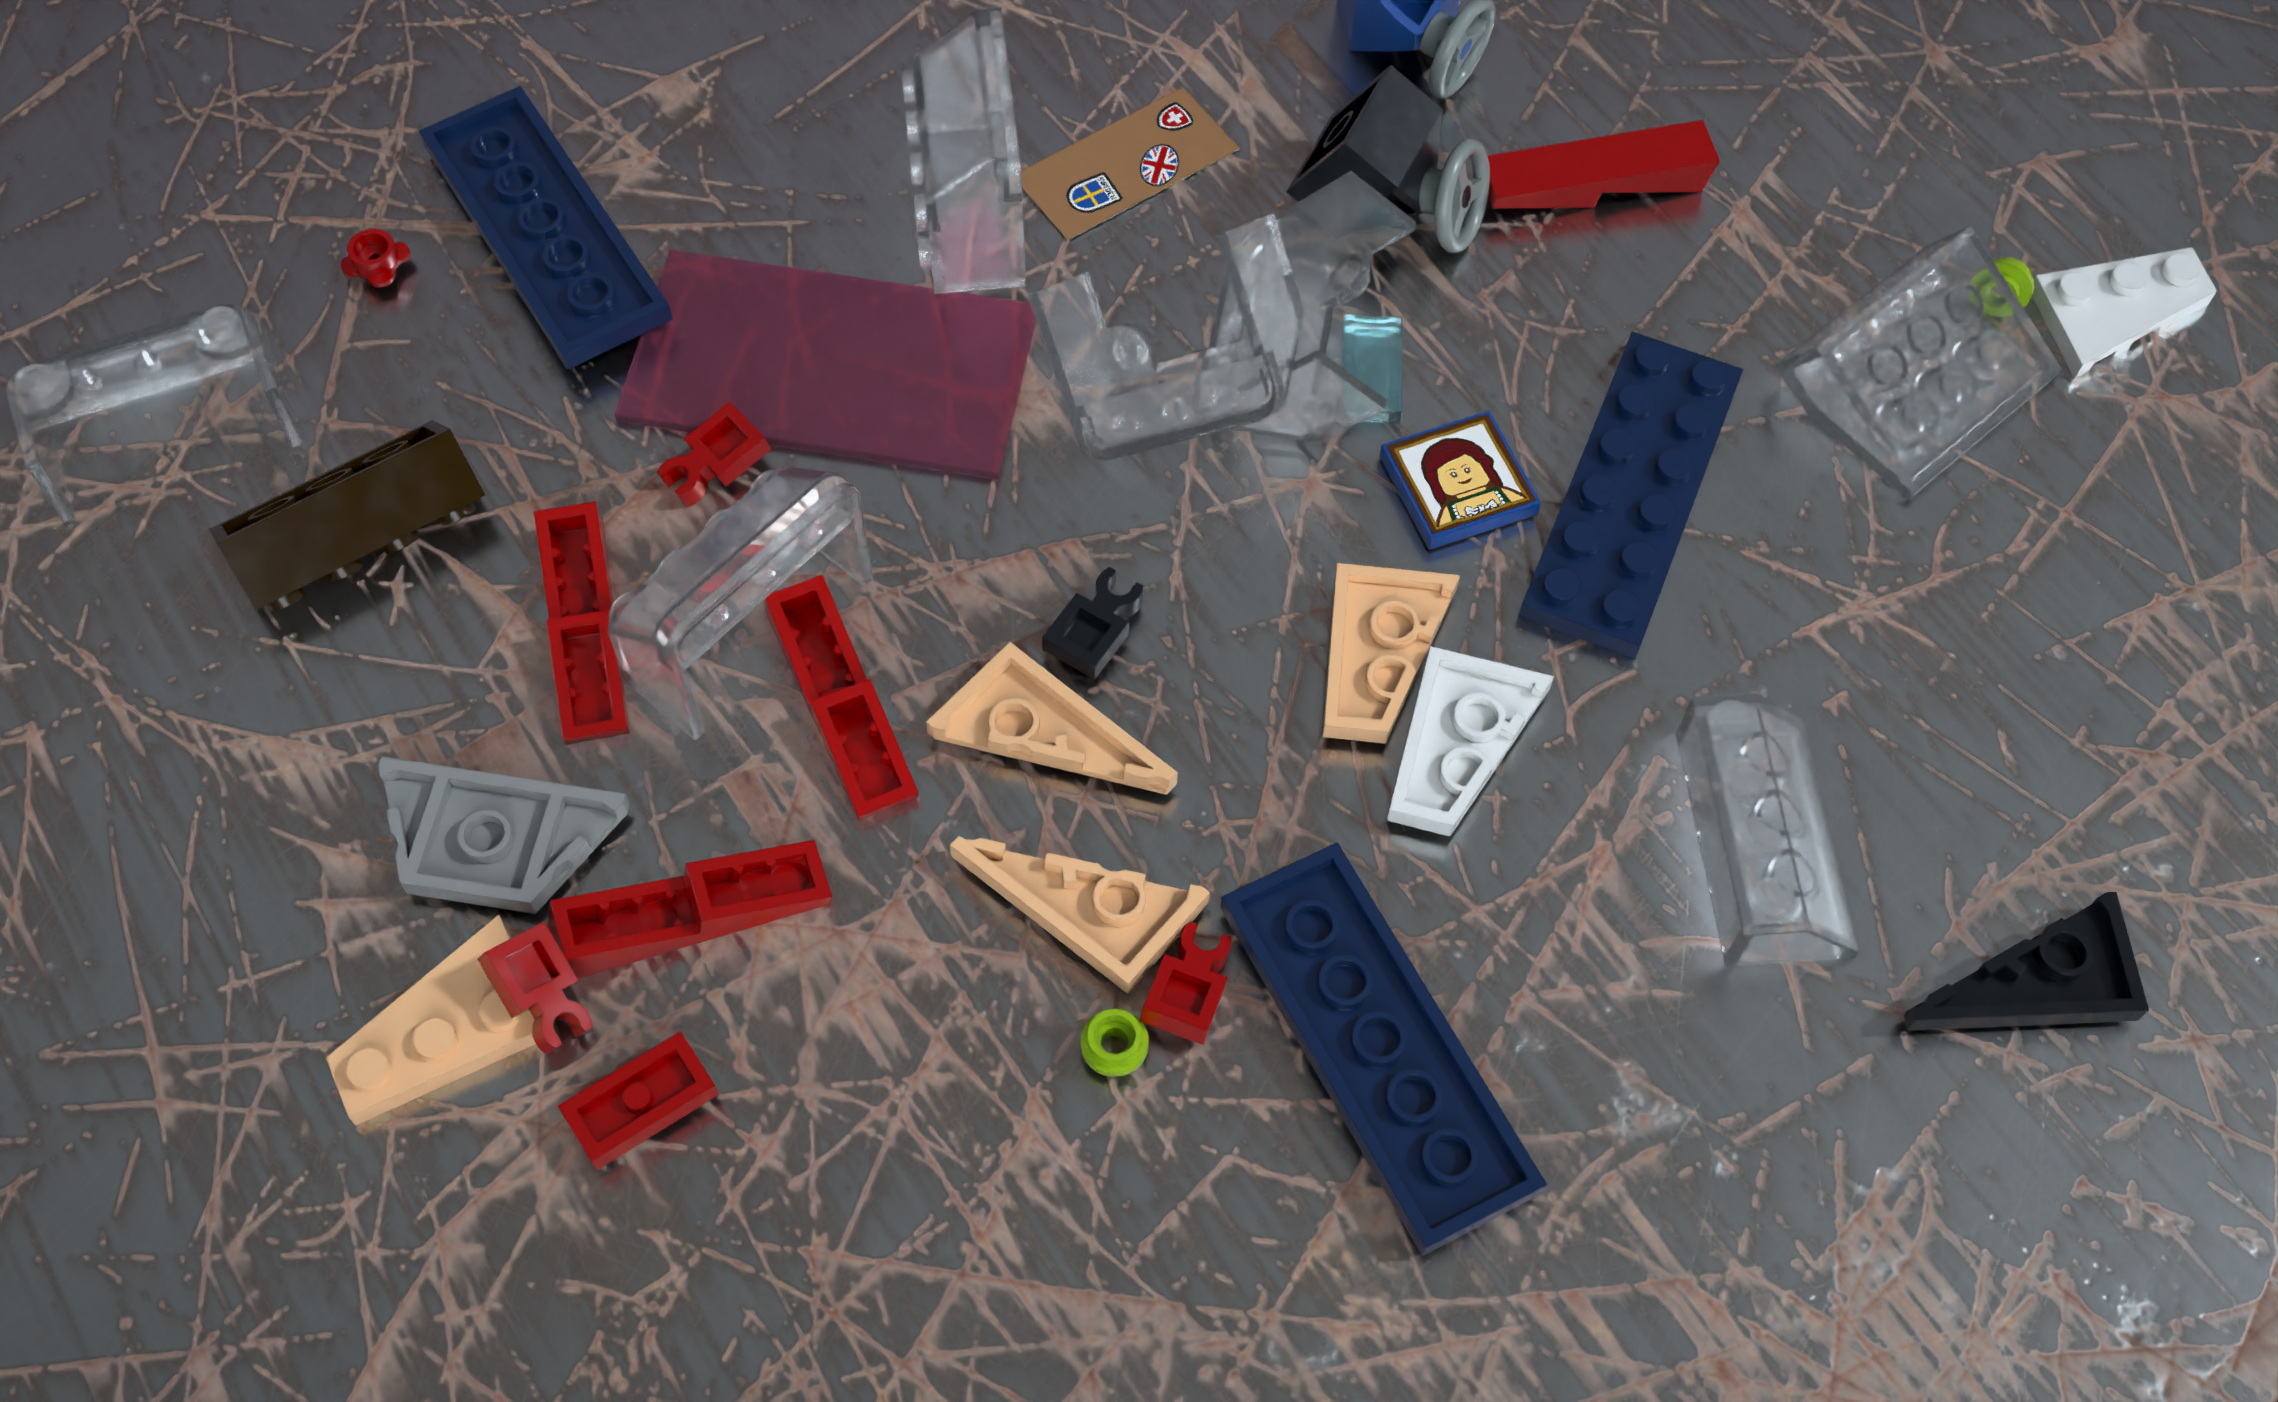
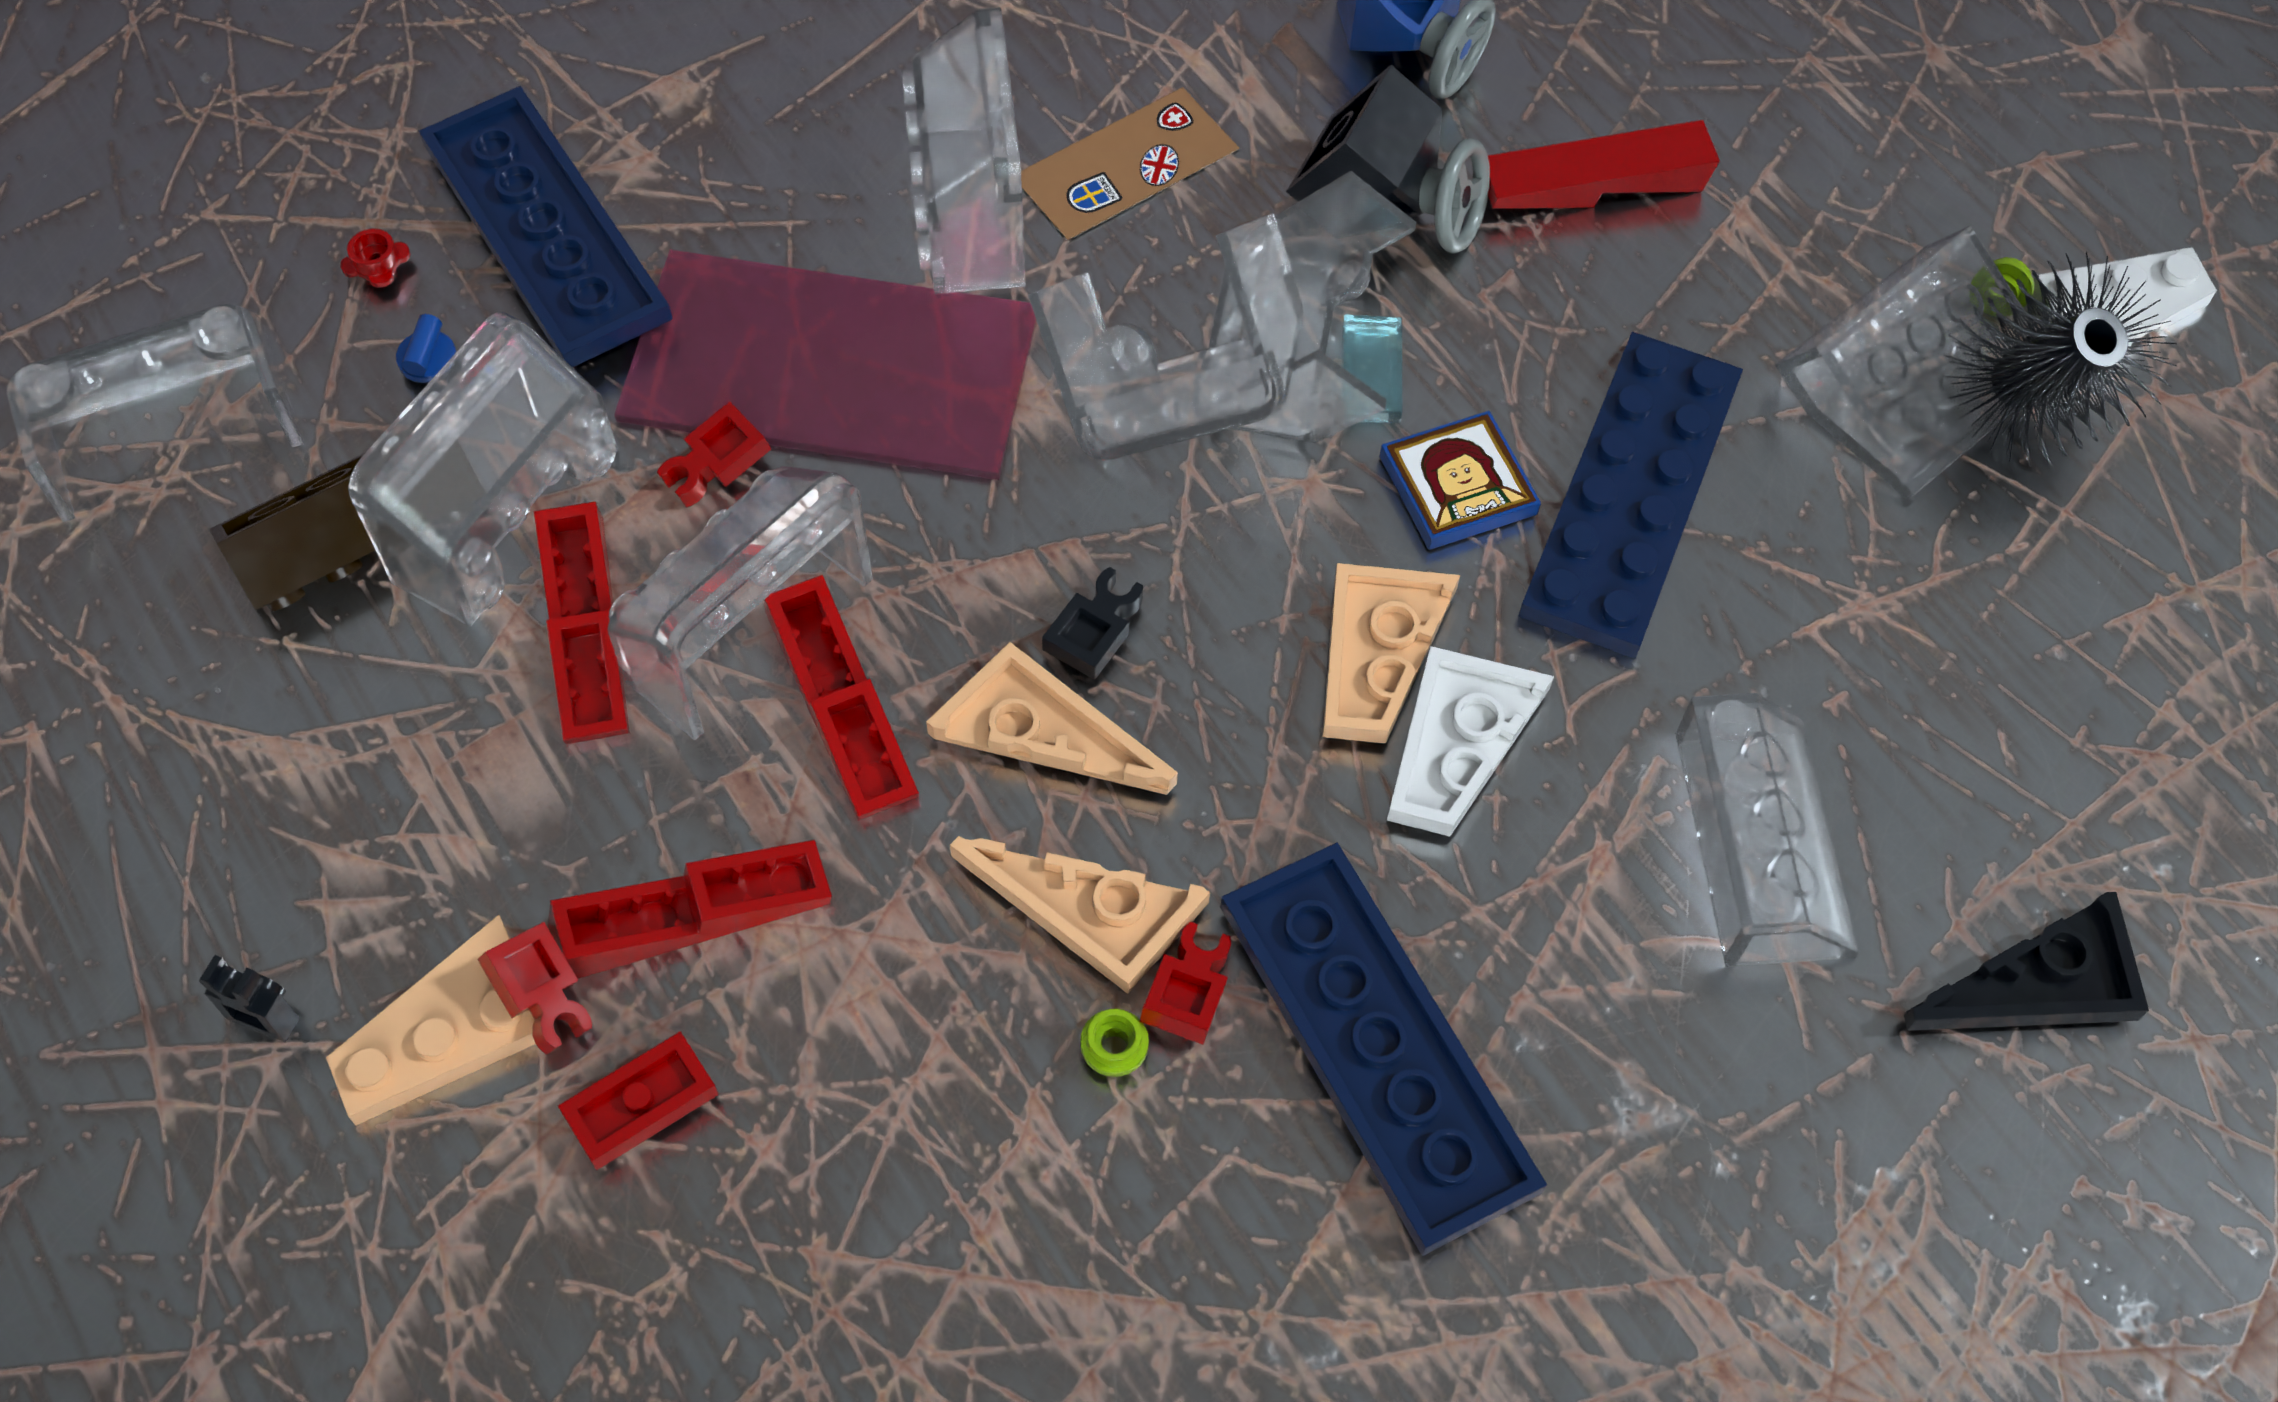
(249, 999): none -> black plate
(425, 350): none -> blue plate
(474, 461): none -> clear windscreen
(491, 833): light grey wing -> none
(2058, 359): none -> black piece

